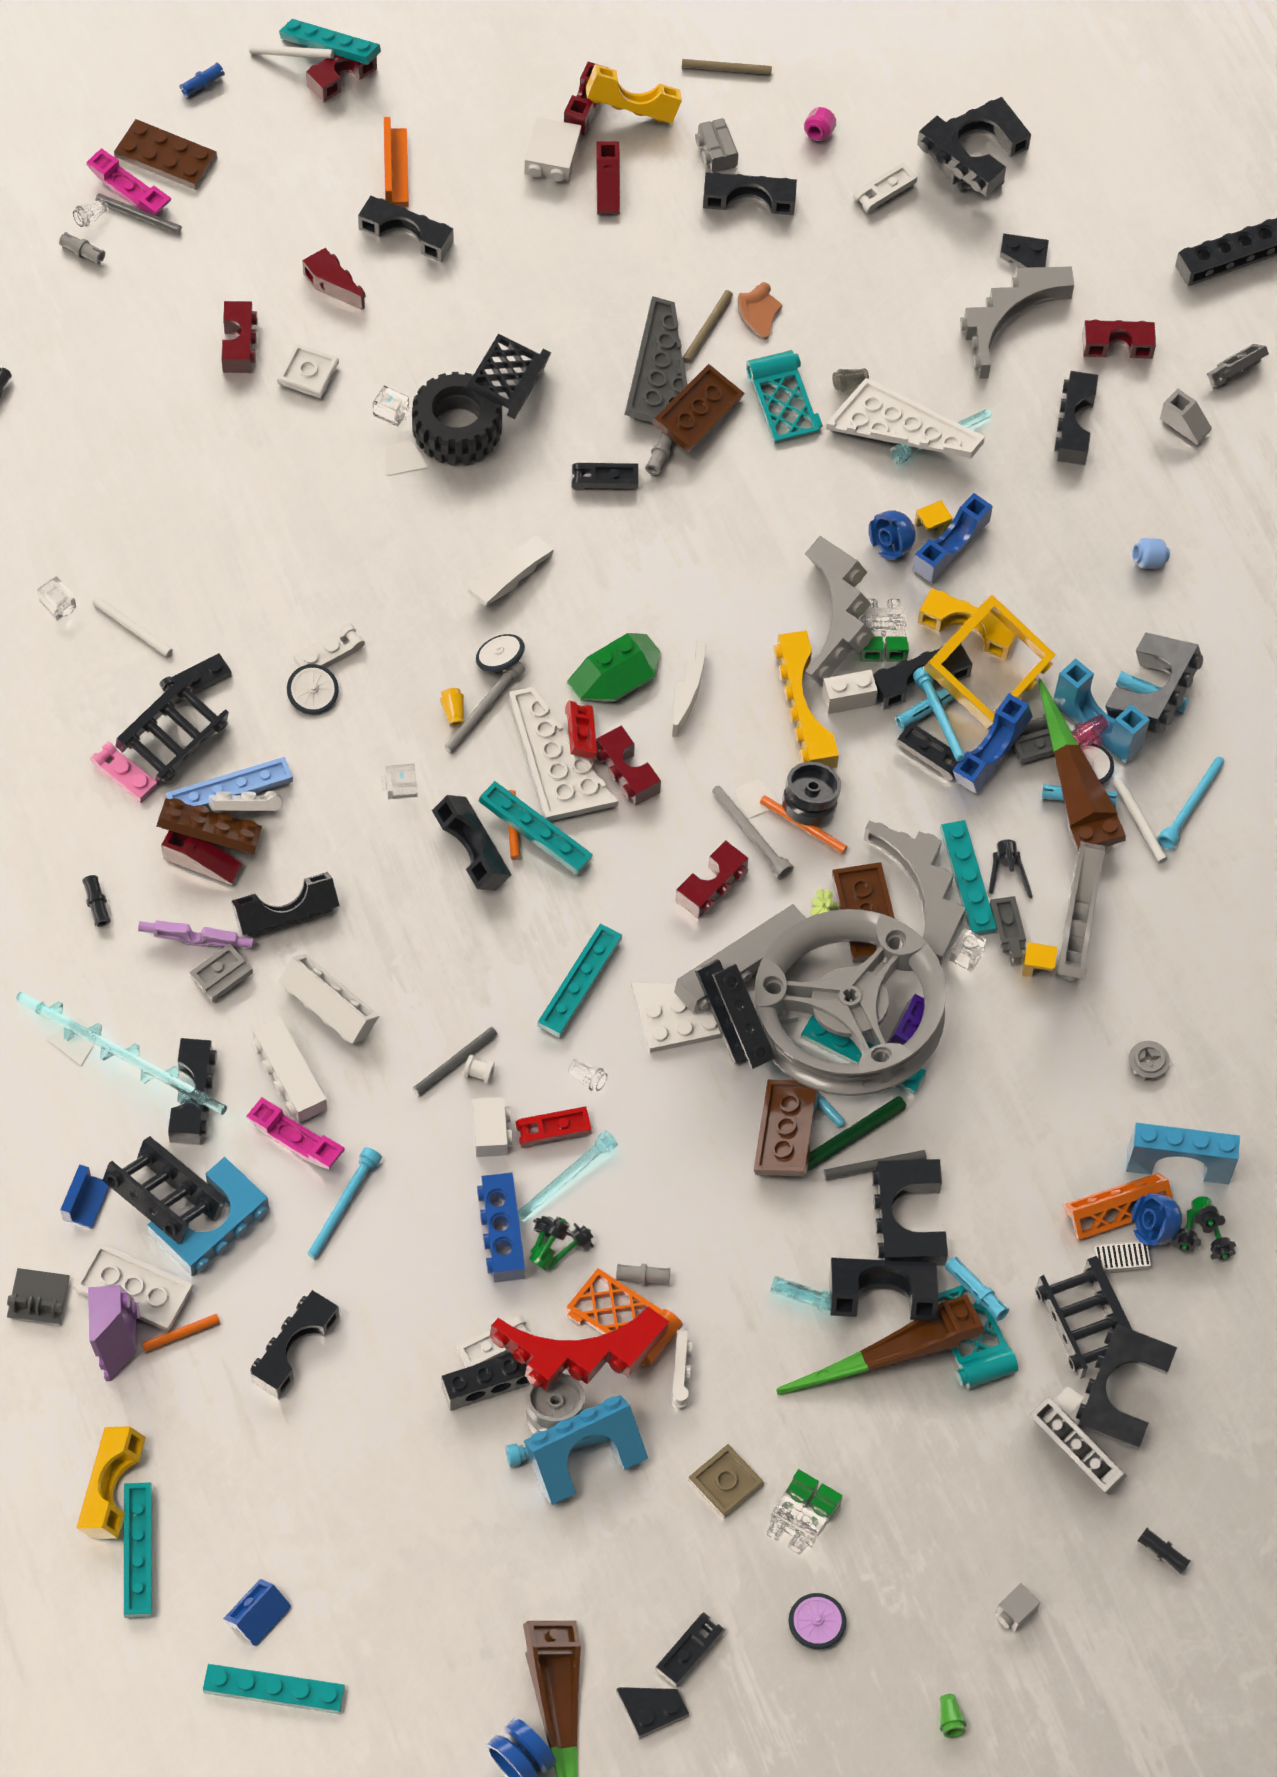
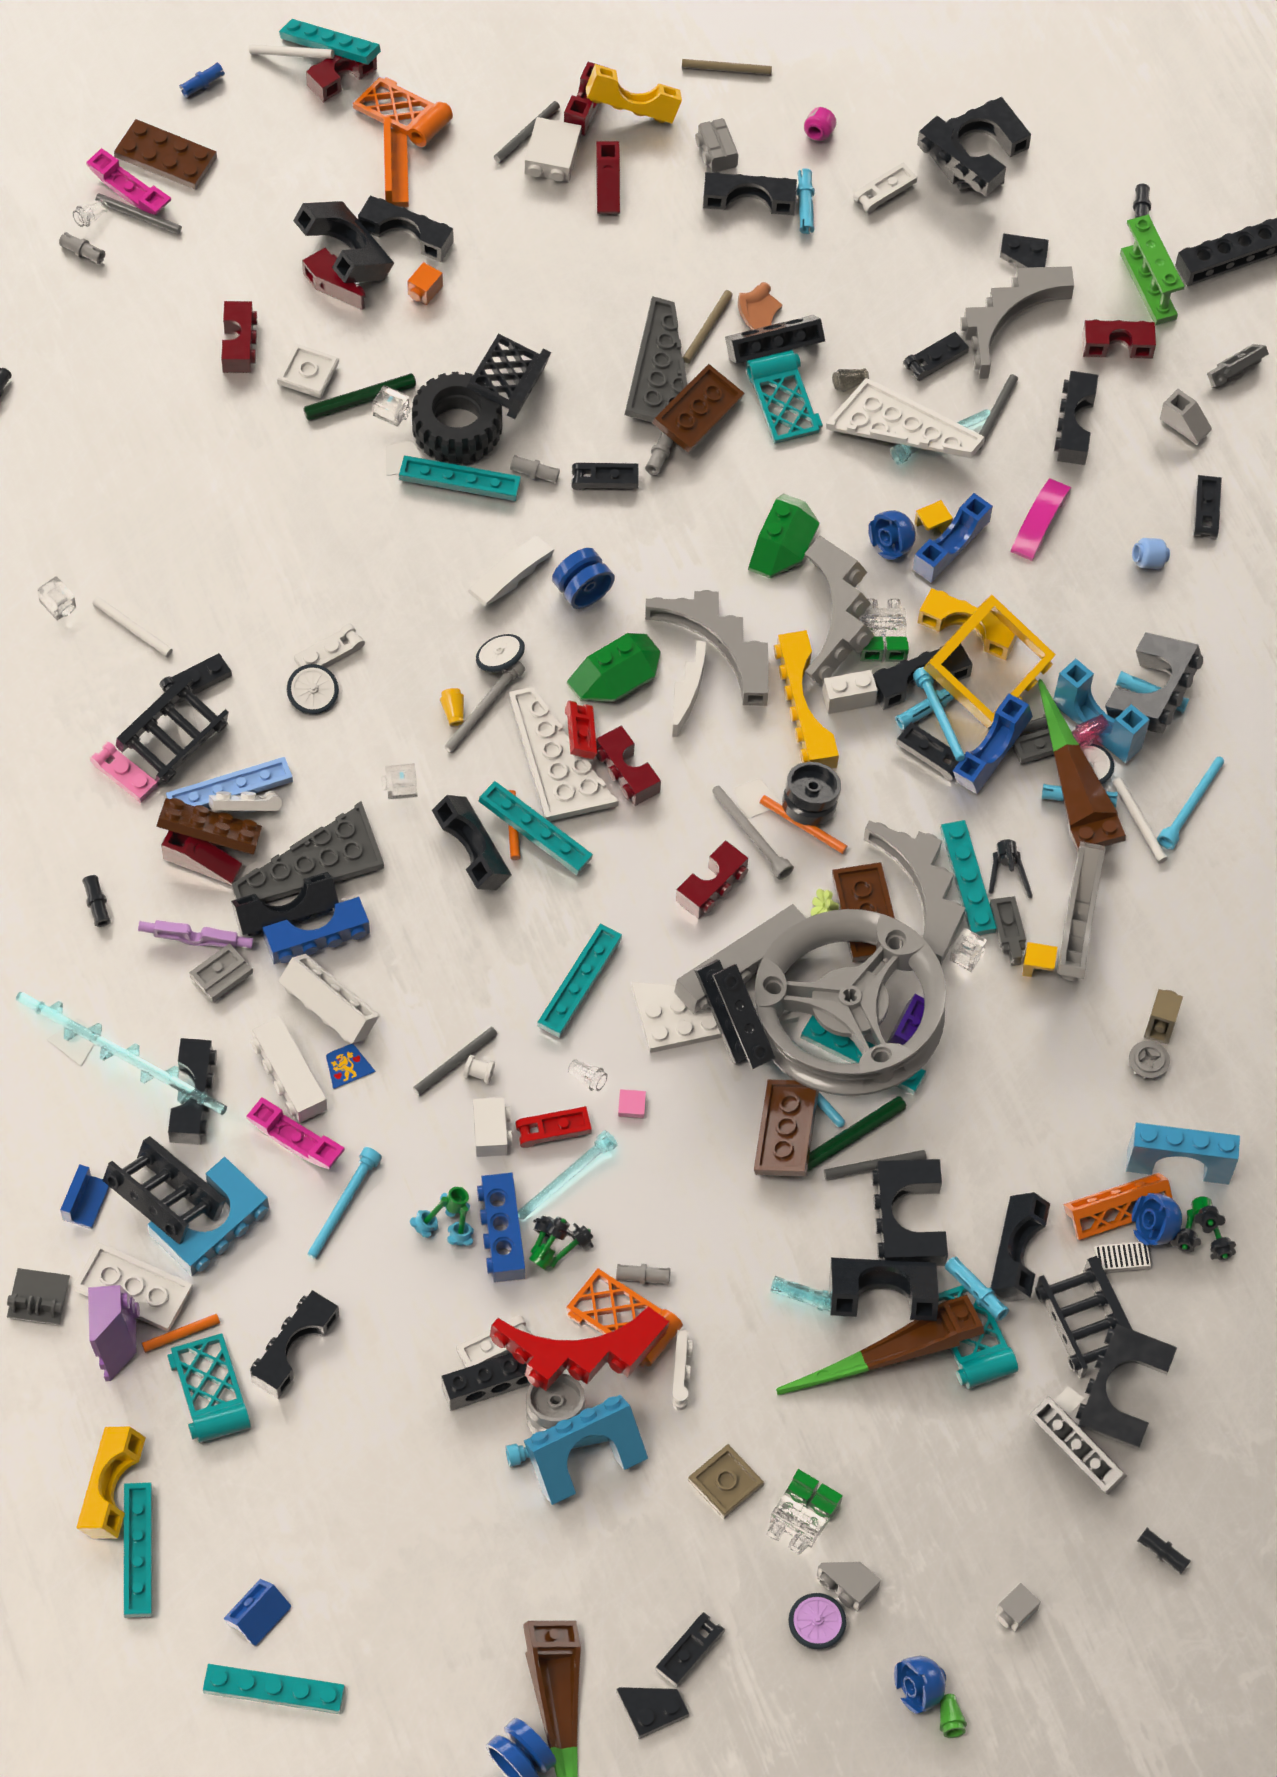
(214, 1419): none -> teal piece
(289, 941): none -> blue arch
(340, 848): none -> dark grey wing
(347, 1065): none -> blue sticker
(357, 397): none -> dark green axle
(365, 259): none -> black arch
(424, 123): none -> orange piece
(425, 283): none -> orange brick
(455, 1203): none -> plant
(459, 478): none -> teal plate
(526, 132): none -> dark grey bar
(534, 469): none -> light grey pin
(583, 578): none -> blue wheel
(631, 1103): none -> bright pink tile
(701, 616): none -> light grey arch
(775, 338): none -> black brick
(784, 537): none -> green wedge
(805, 193): none -> medium azure pin
(850, 1581): none -> light grey slope
(921, 1683): none -> blue cylinder
(936, 356): none -> black plate
(998, 406): none -> dark grey bar
(1024, 1218): none -> black arch
(1039, 518): none -> dark pink slope
(1142, 204): none -> black pin
(1152, 270): none -> bright green fence
(1163, 1016): none -> dark tan brick
(1207, 505): none -> black plate

